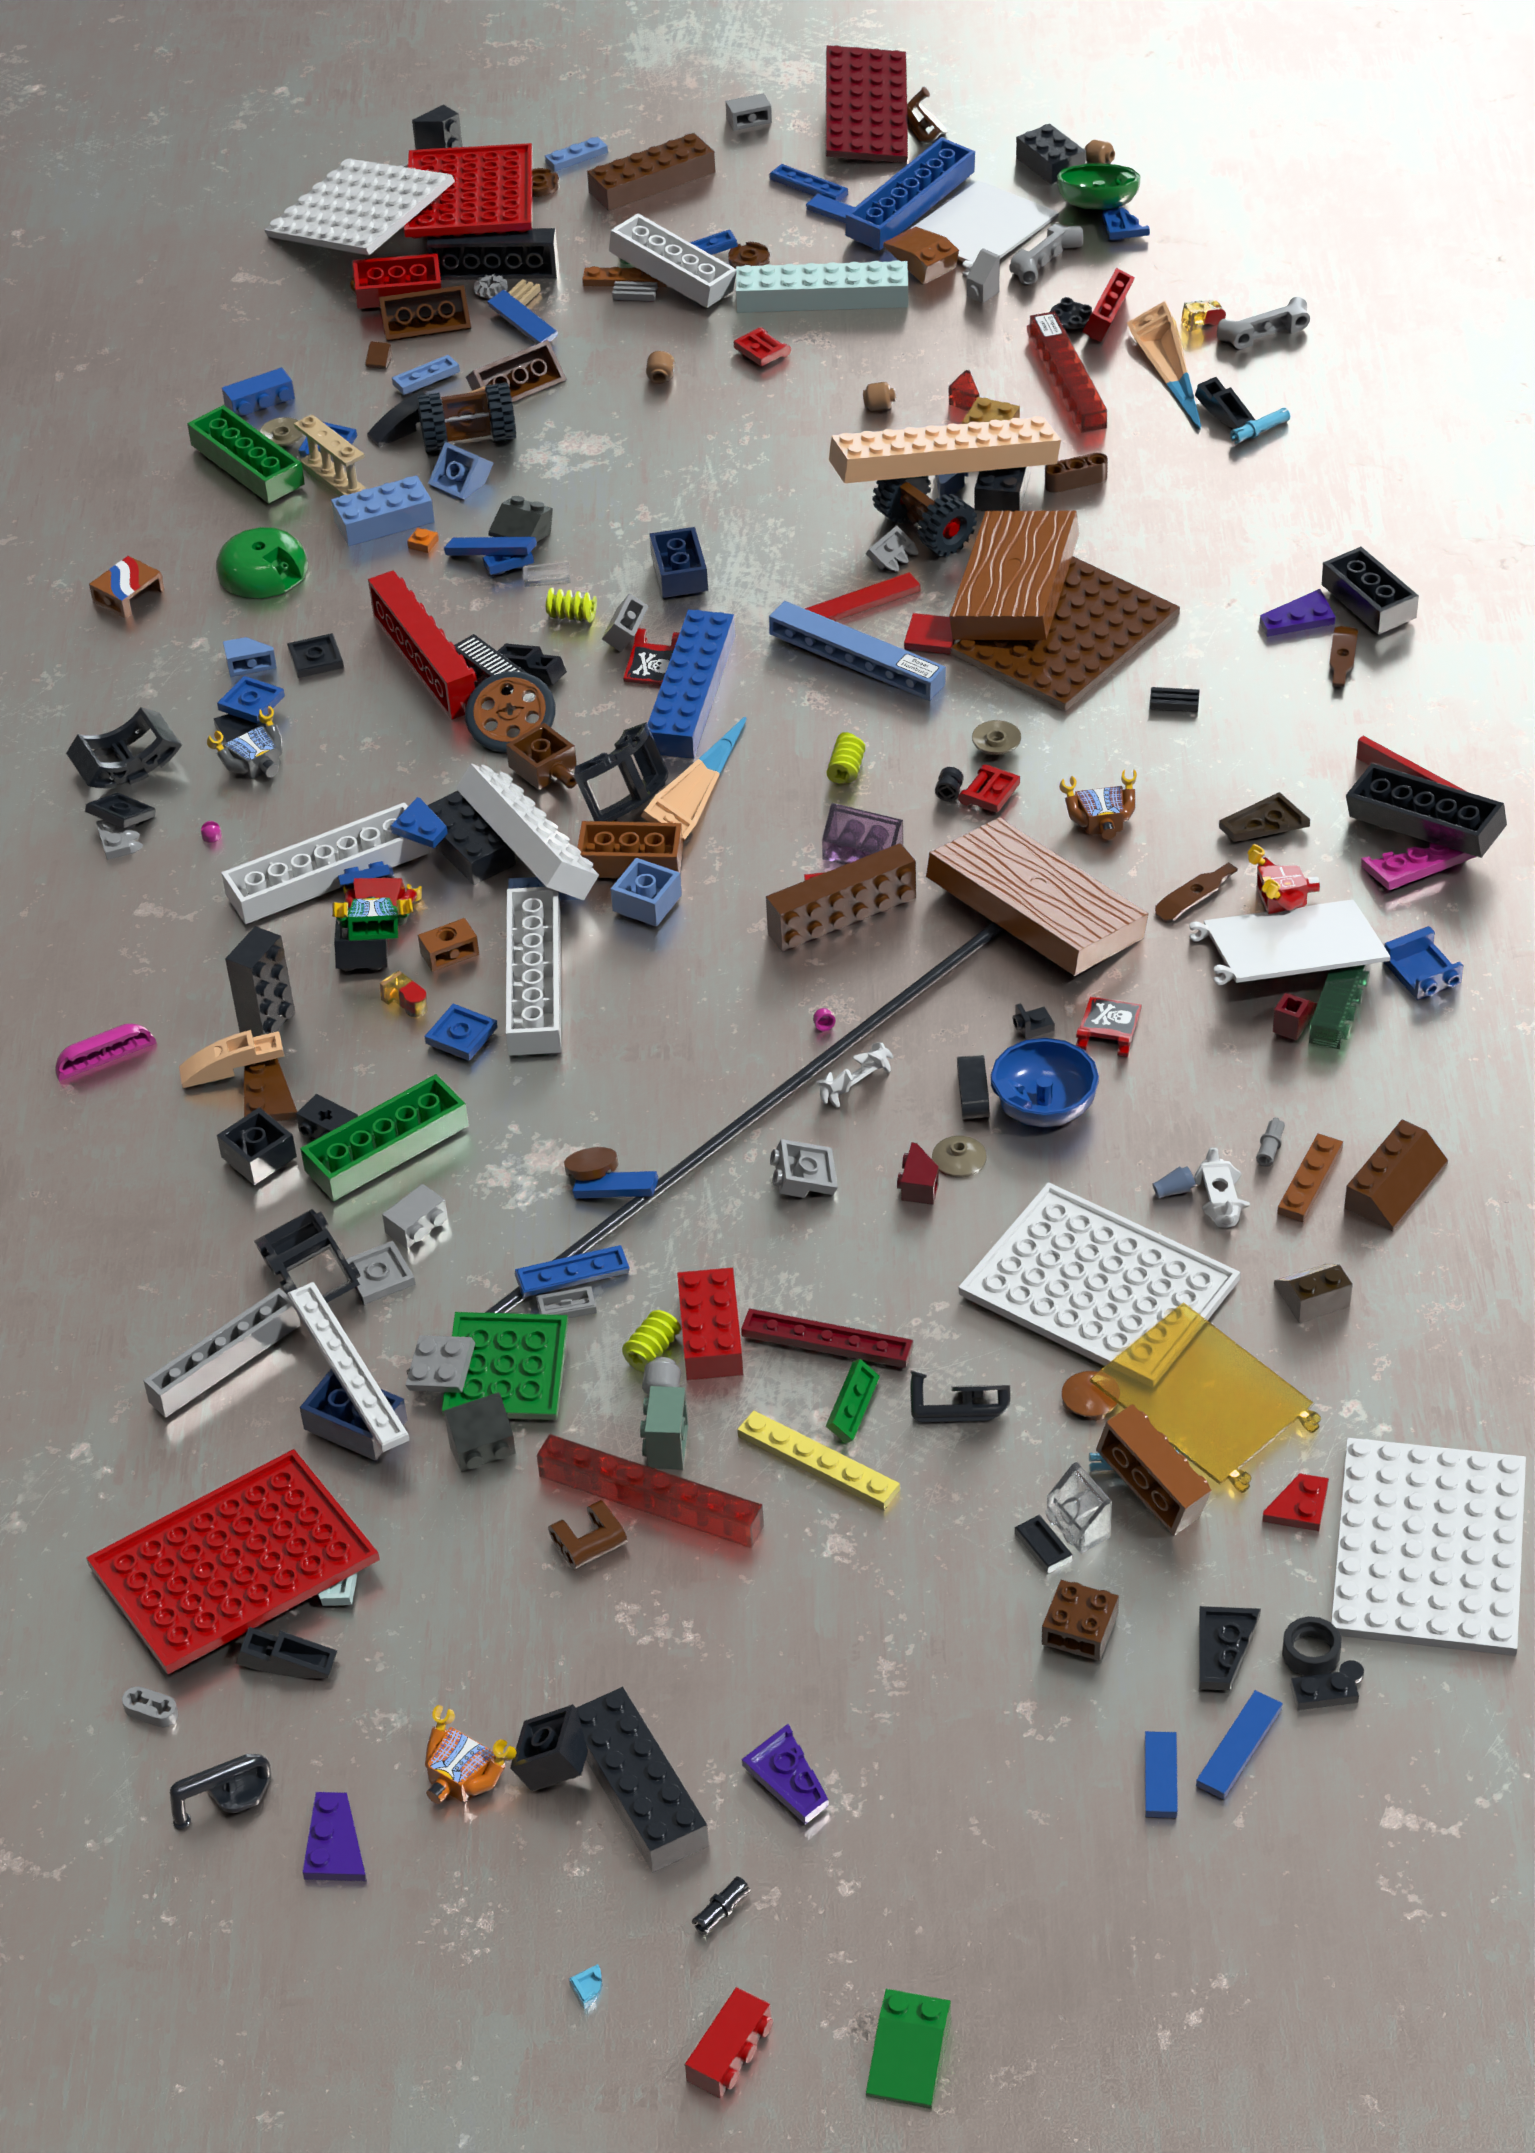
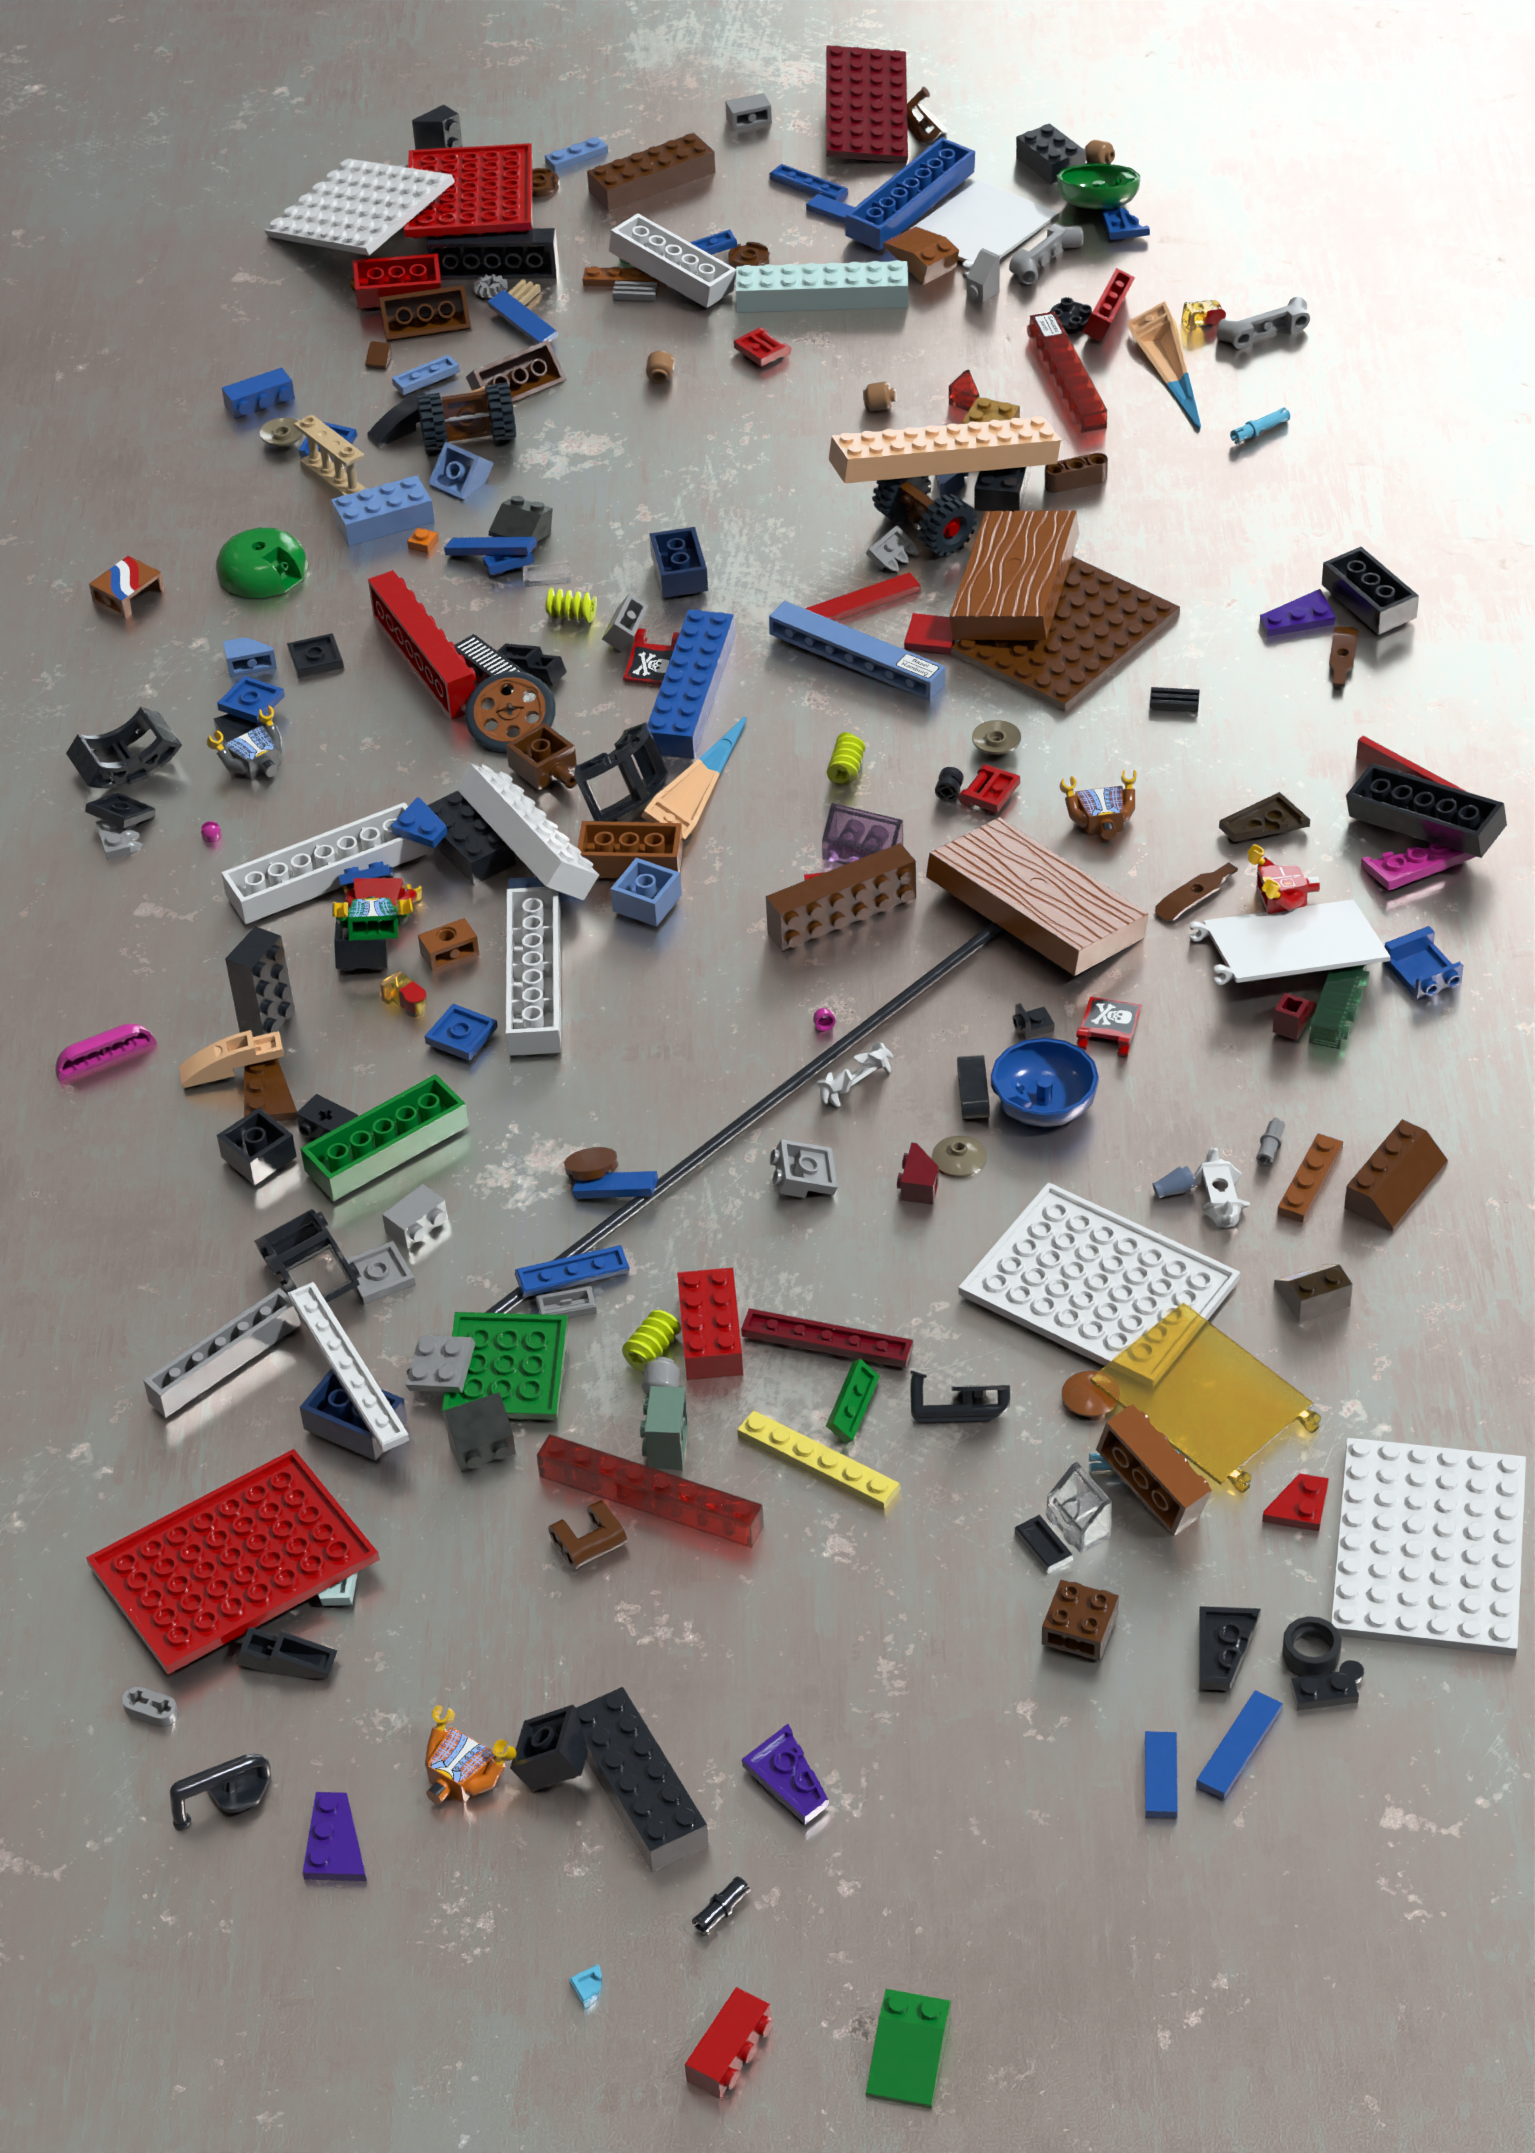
(246, 453): green brick -> none
(1223, 403): black slope -> none

